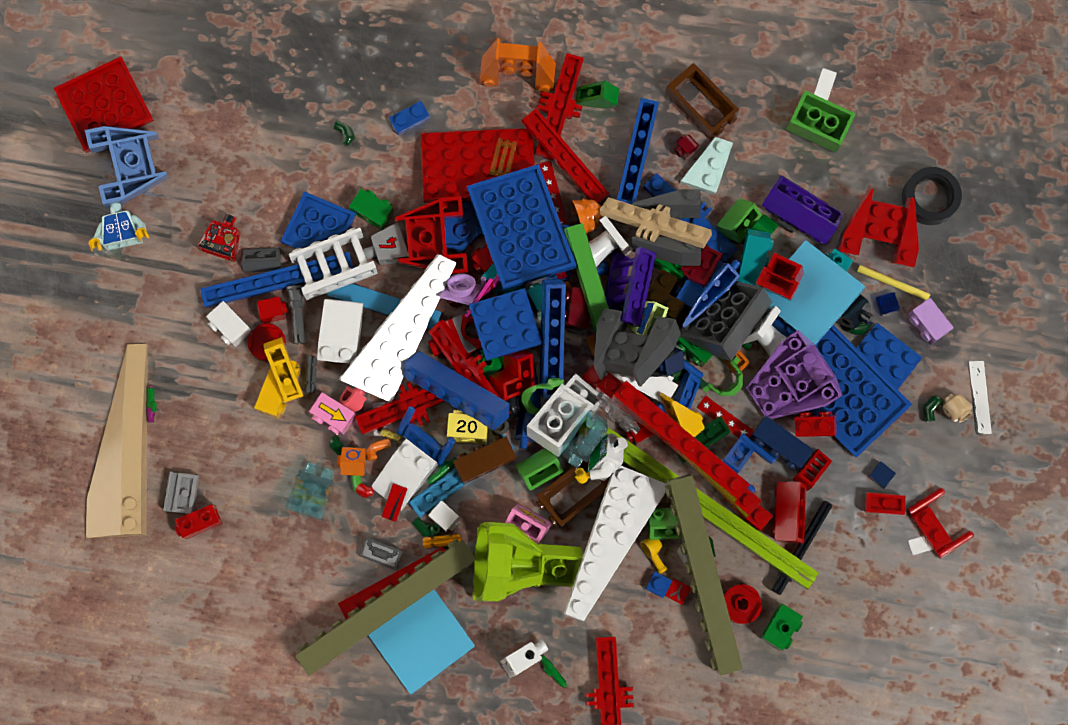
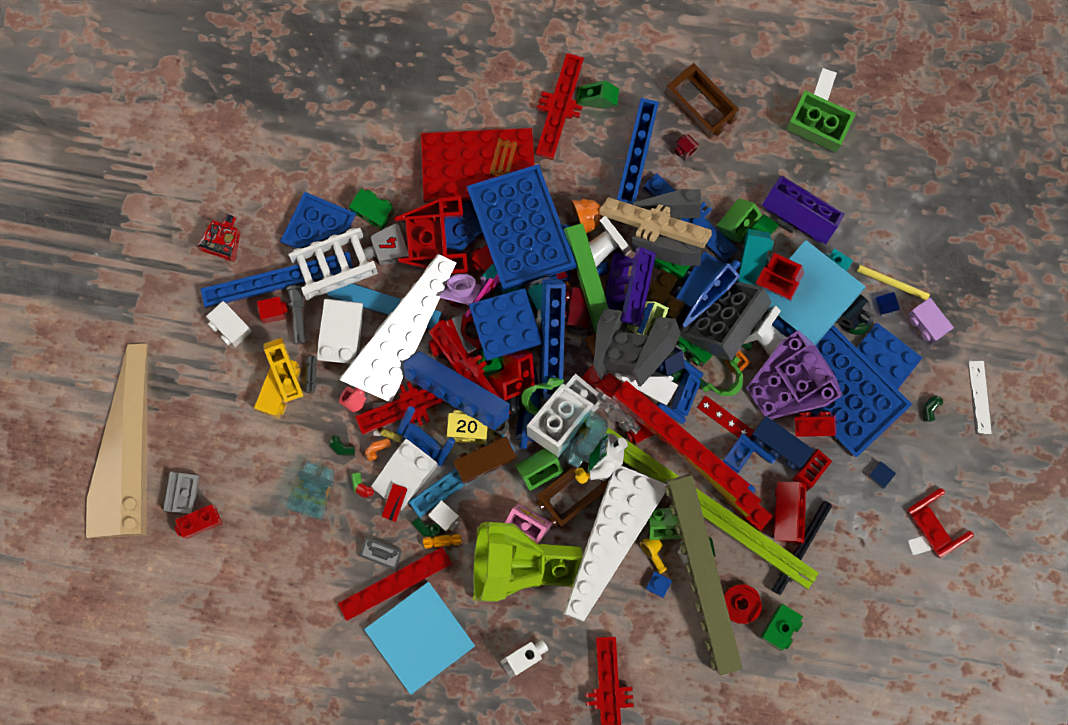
(103, 98): red plate -> none
(118, 230): torso -> none
(130, 159): medium blue wedge -> none
(151, 404): green piece -> none
(259, 336): red tile -> none
(261, 259): dark grey slope -> none
(332, 413): bright pink brick -> none
(346, 131): dark green arm -> none
(352, 461): orange brick -> none
(385, 607): olive brick -> none
(409, 118): blue plate -> none
(443, 469): green piece -> none
(520, 60): orange wedge -> none
(550, 179): red sticker -> none
(552, 671): green piece -> none
(564, 156): red plate -> none
(677, 591): red tile -> none
(685, 417): yellow slope -> none
(702, 273): dark red plate -> none
(709, 167): light aqua wing -> none
(711, 434): dark green plate -> none
(884, 224): red wedge -> none
(885, 504): red plate -> none
(947, 180): black tyre -> none
(957, 408): tan head -> none

